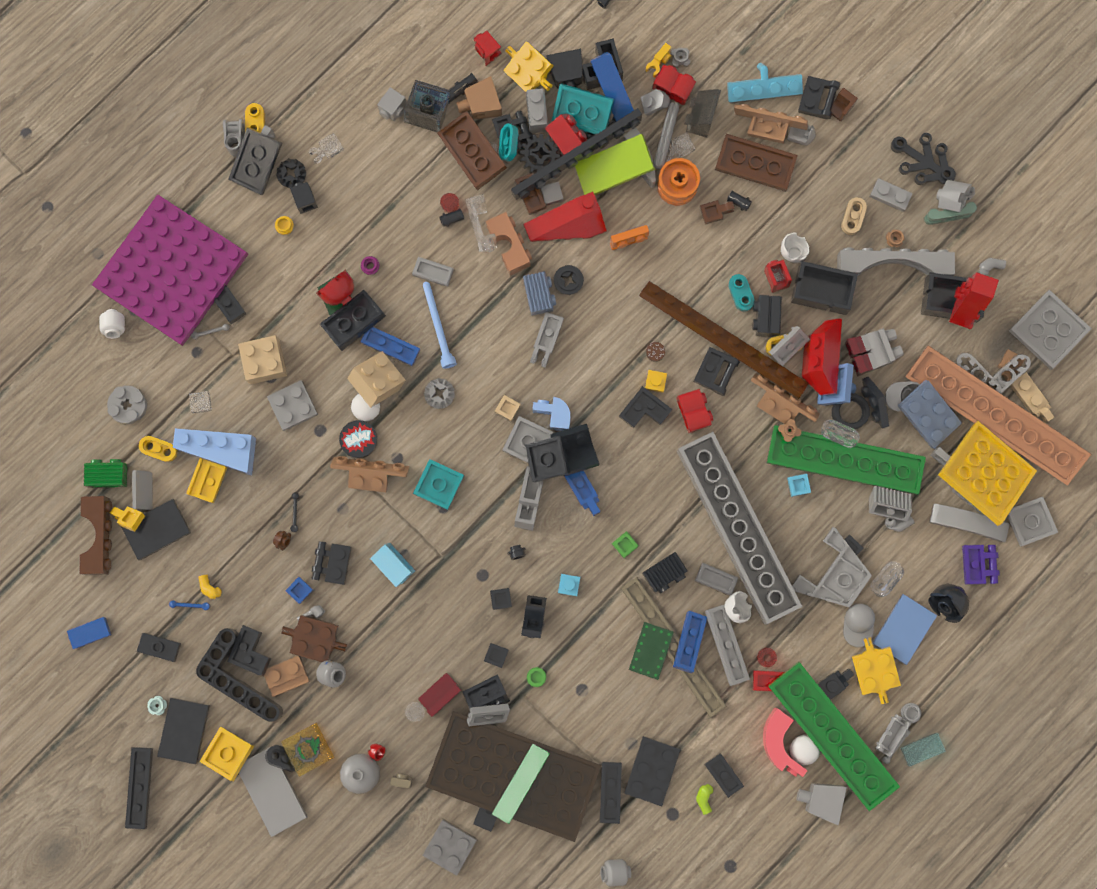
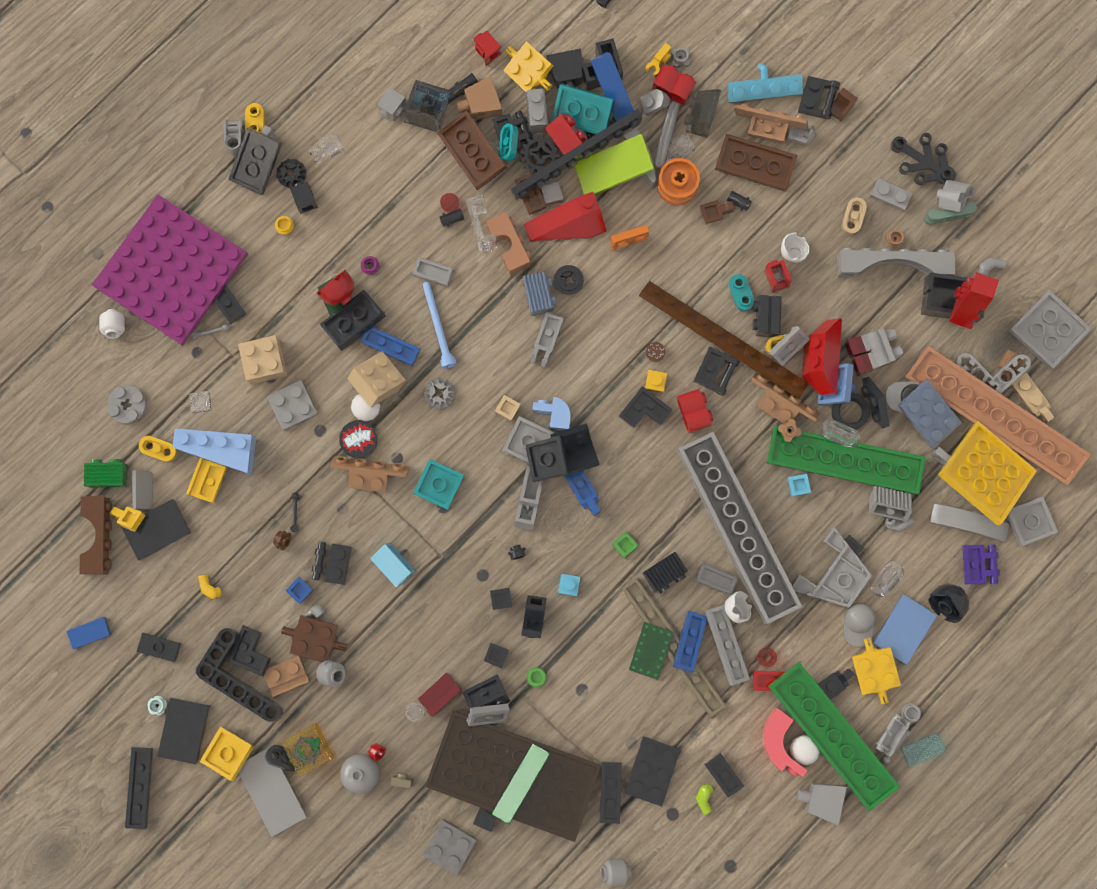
(205, 606): blue hinge -> none
(824, 288): black piece -> none

